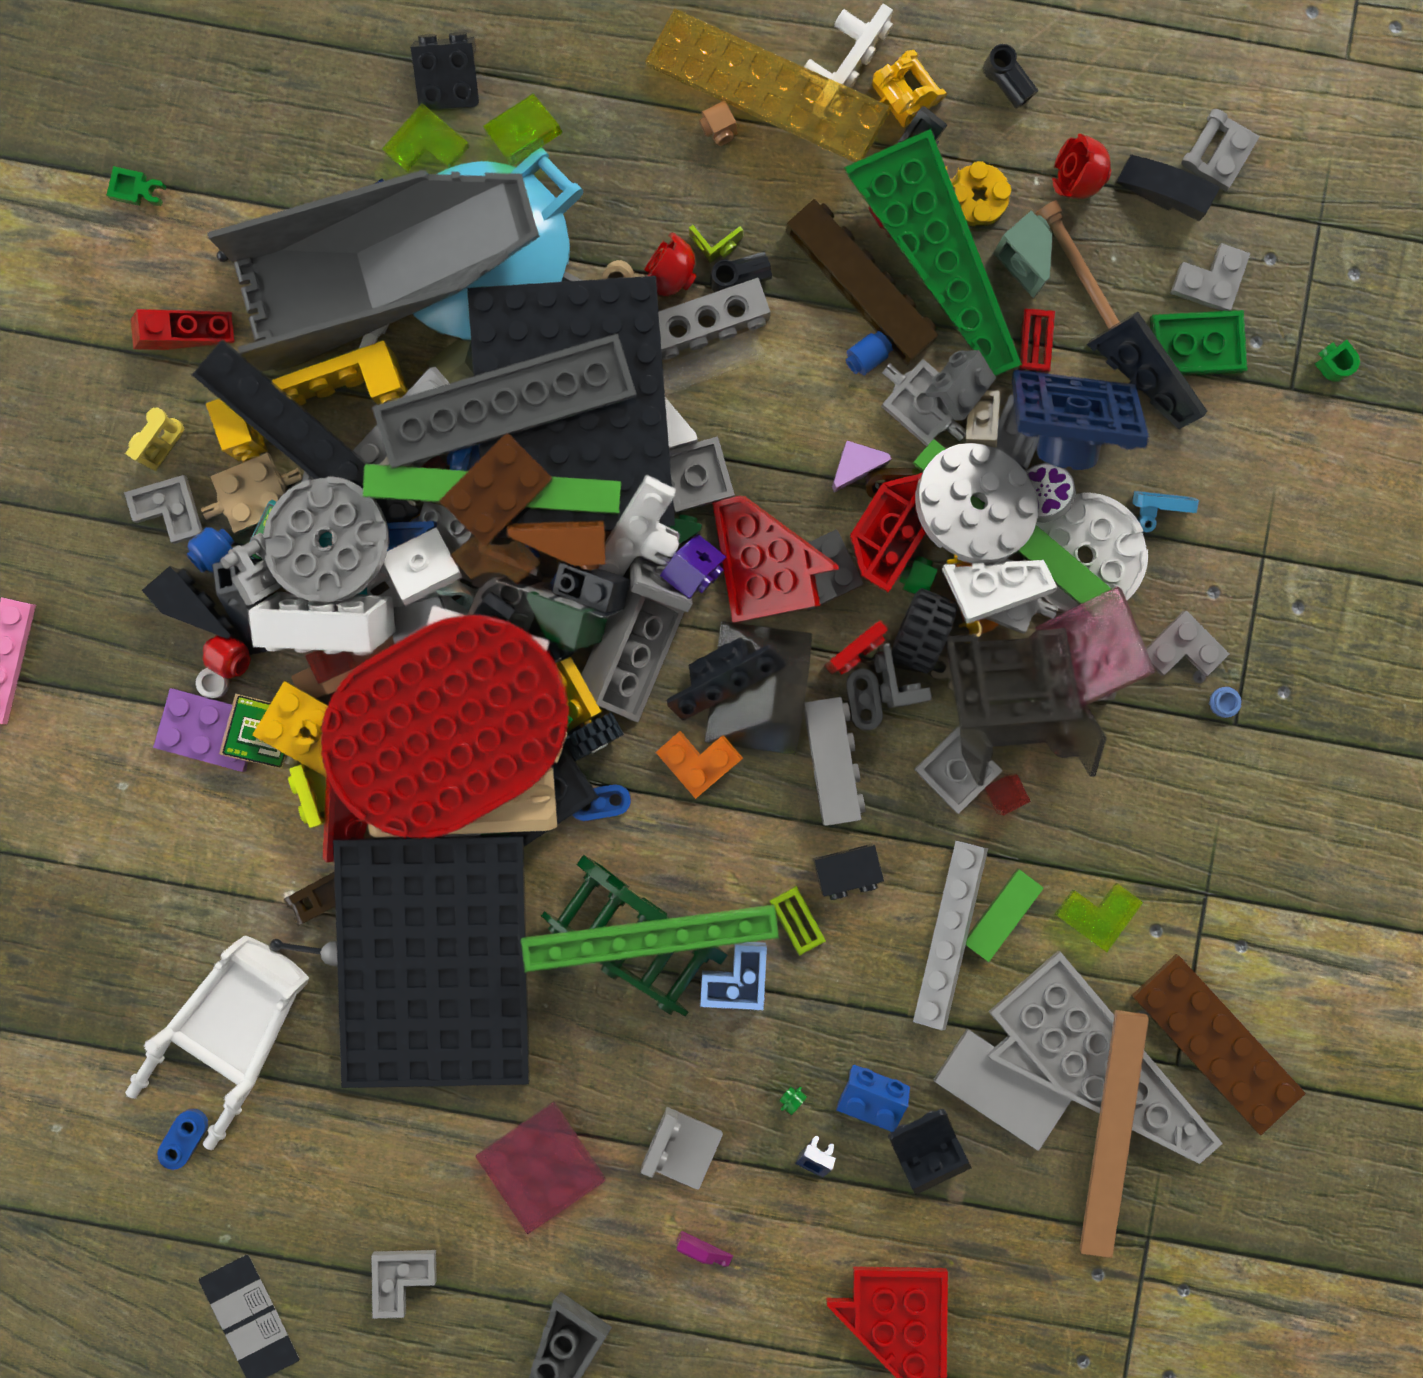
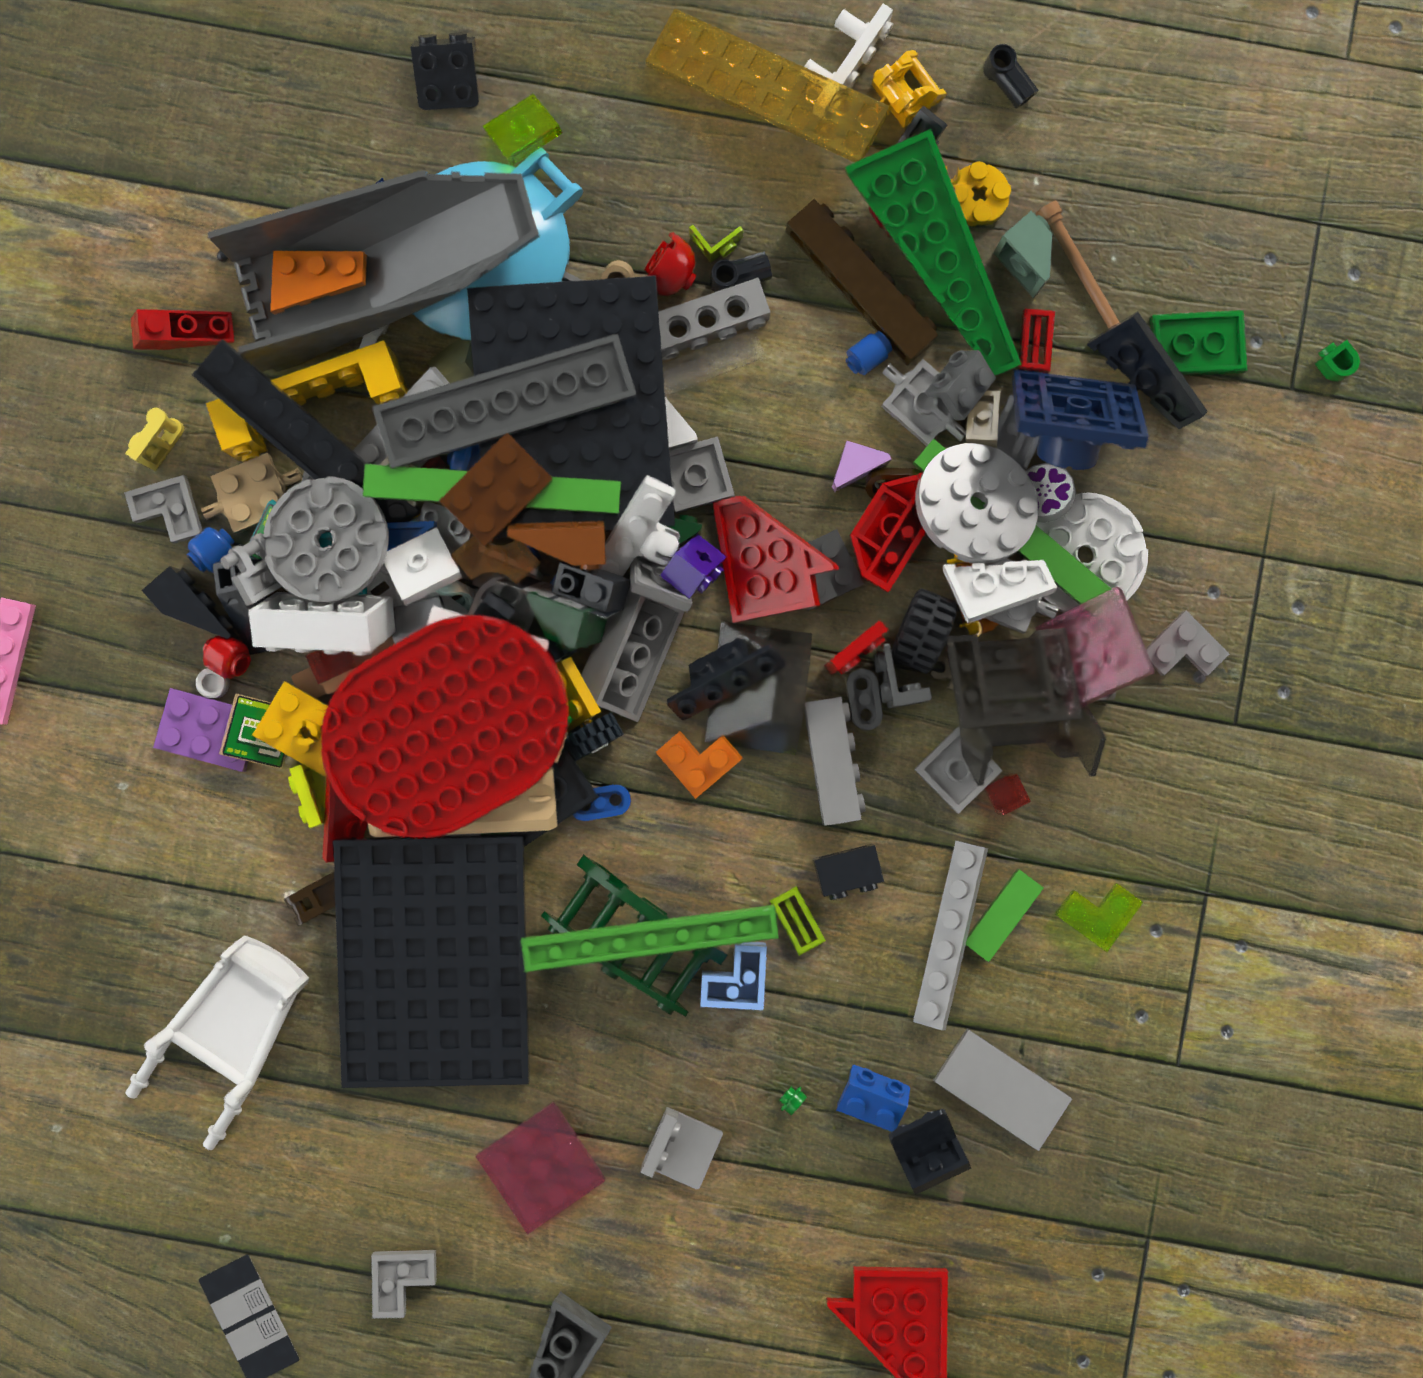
(131, 187): green plate -> none
(182, 1140): blue plate -> none
(310, 275): none -> orange wing
(327, 952): hinge -> none
(422, 133): clear neon green plate -> none
(701, 1250): magenta tile -> none
(718, 123): medium nougat plate -> none
(816, 1160): tile -> none
(918, 575): green plate -> none
(1063, 1041): light grey wing -> none
(1082, 168): red cylinder -> none
(1113, 1133): medium nougat tile -> none
(1150, 503): dark azure piece -> none
(1168, 186): black slope -> none
(1213, 287): light grey plate -> none
(1218, 1044): reddish brown plate -> none
(1225, 702): medium blue plate -> none
(1229, 154): light grey plate -> none

